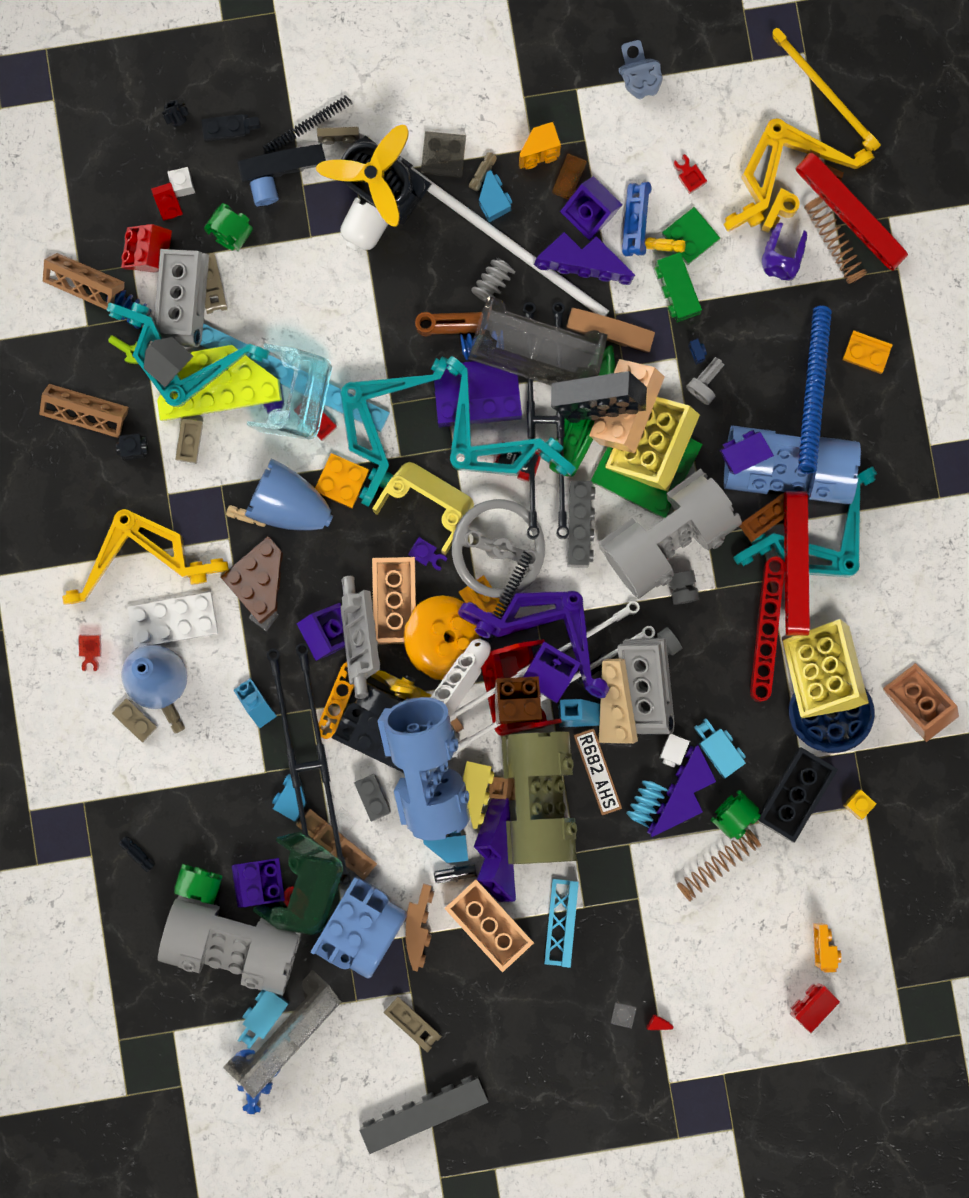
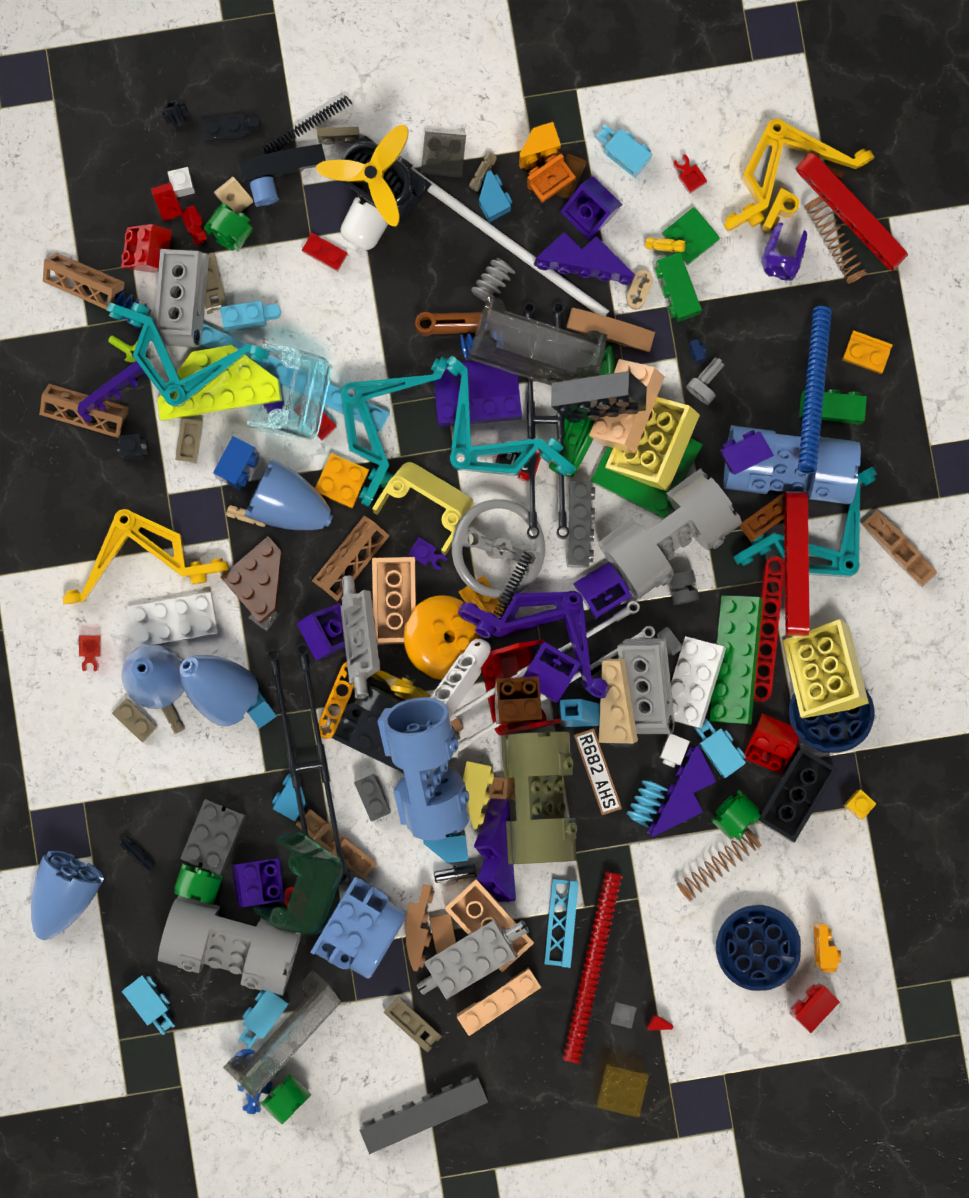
(61, 893): none -> medium blue cylinder
(109, 389): none -> dark purple hinge
(149, 1002): none -> medium azure brick
(165, 359): dark grey slope -> none
(193, 224): none -> red plate
(213, 837): none -> dark grey piece
(218, 688): none -> medium blue cylinder
(233, 195): none -> tan piece
(236, 463): none -> blue brick
(248, 315): none -> medium azure brick
(286, 1098): none -> green brick
(324, 252): none -> red plate
(347, 555): none -> medium nougat fence
(442, 932): none -> medium nougat slope
(472, 958): none -> light grey plate
(500, 1001): none -> light nougat arch
(550, 177): none -> orange bracket
(592, 967): none -> red piece
(602, 590): none -> dark purple slope
(622, 1090): none -> clear yellow brick
(624, 150): none -> medium azure brick
(636, 219): blue plate -> none
(640, 75): sand blue piece -> none
(643, 291): none -> tan beam
(695, 680): none -> white plate
(736, 679): none -> plate
(771, 744): none -> red slope
(779, 954): none -> dark blue brick
(840, 407): none -> green brick
(870, 141): yellow hinge -> none
(899, 548): none -> medium nougat slope
(921, 702): nougat slope -> none

